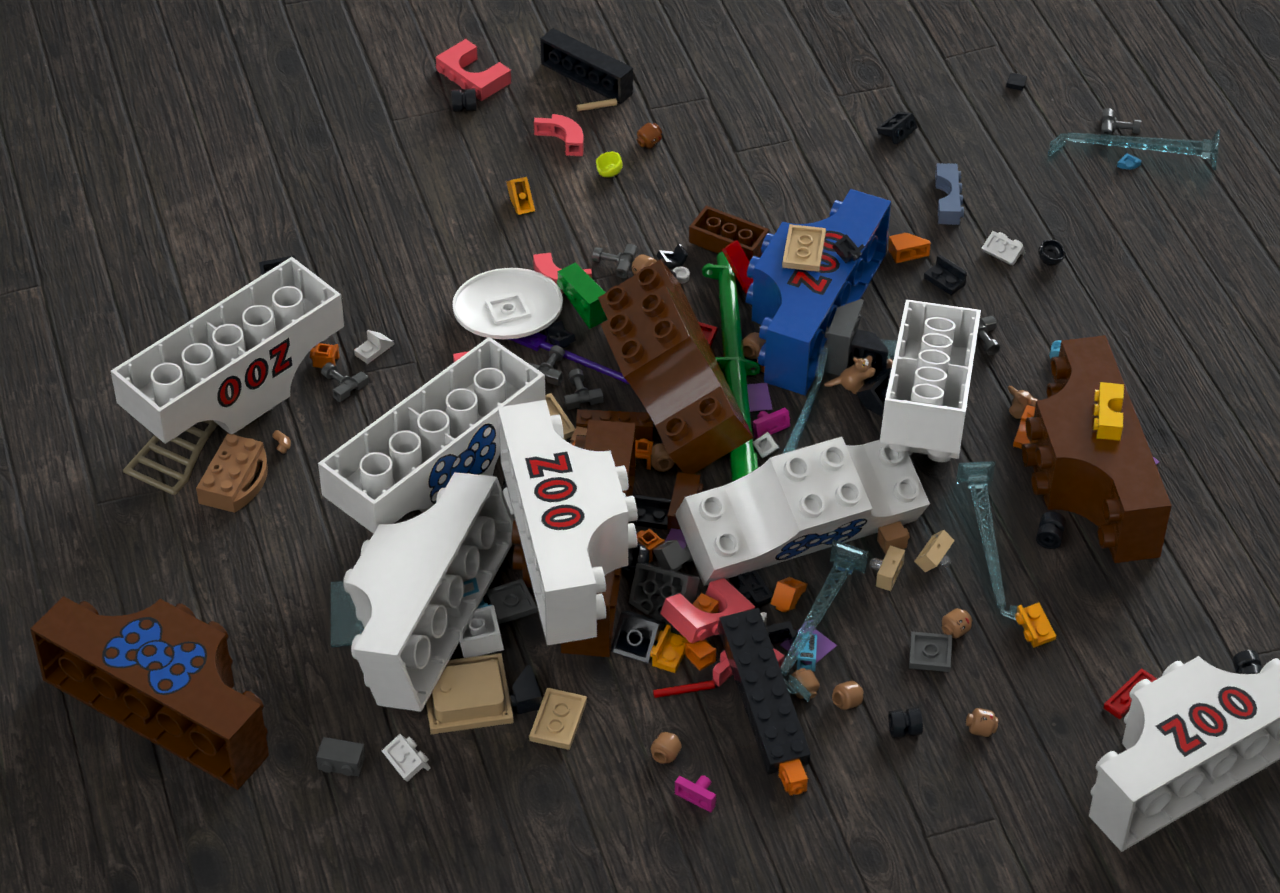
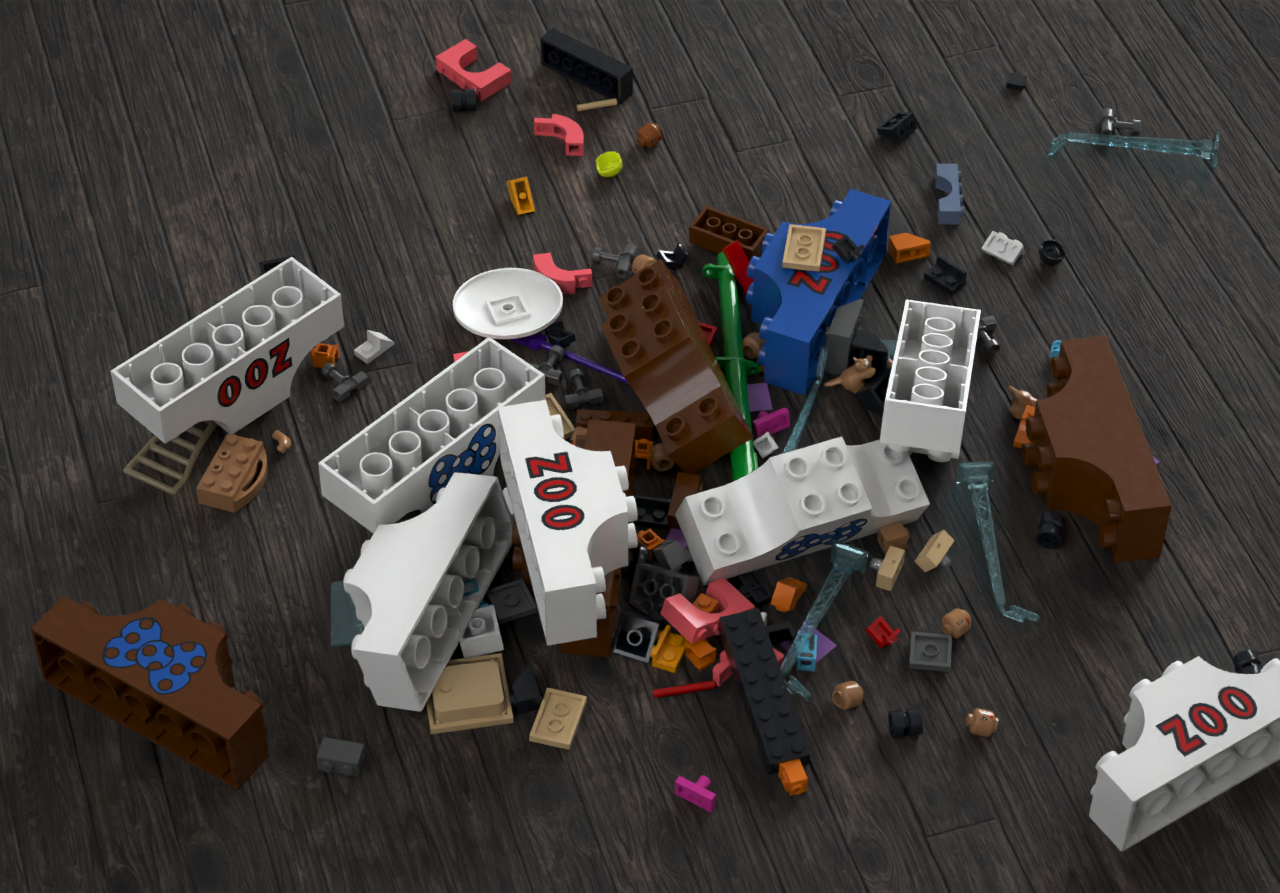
(405, 757): white bracket -> none
(582, 294): green wedge -> none
(665, 747): medium nougat head -> none
(682, 274): white tile -> none
(808, 680): medium nougat head -> none
(882, 633): none -> red bracket
(1035, 624): light orange bracket -> none
(1109, 399): yellow arch -> none
(1120, 702): red tile -> none
(1128, 162): dark azure tile -> none

